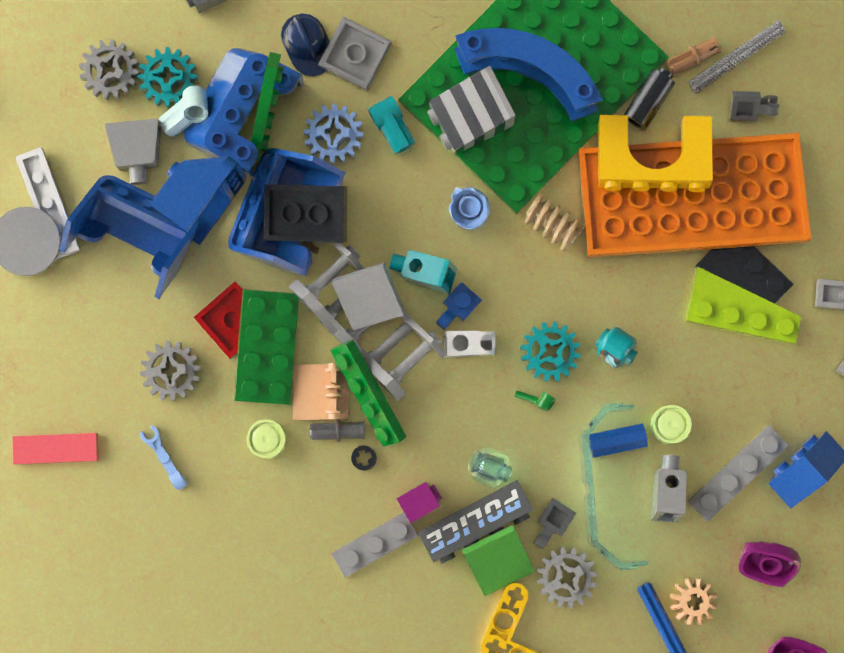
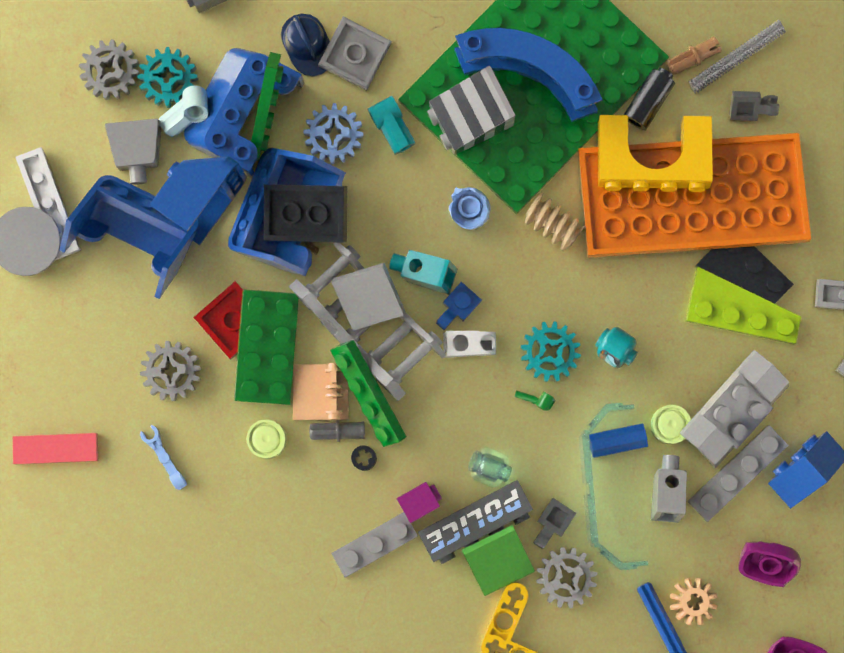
(736, 408): none -> light grey piece

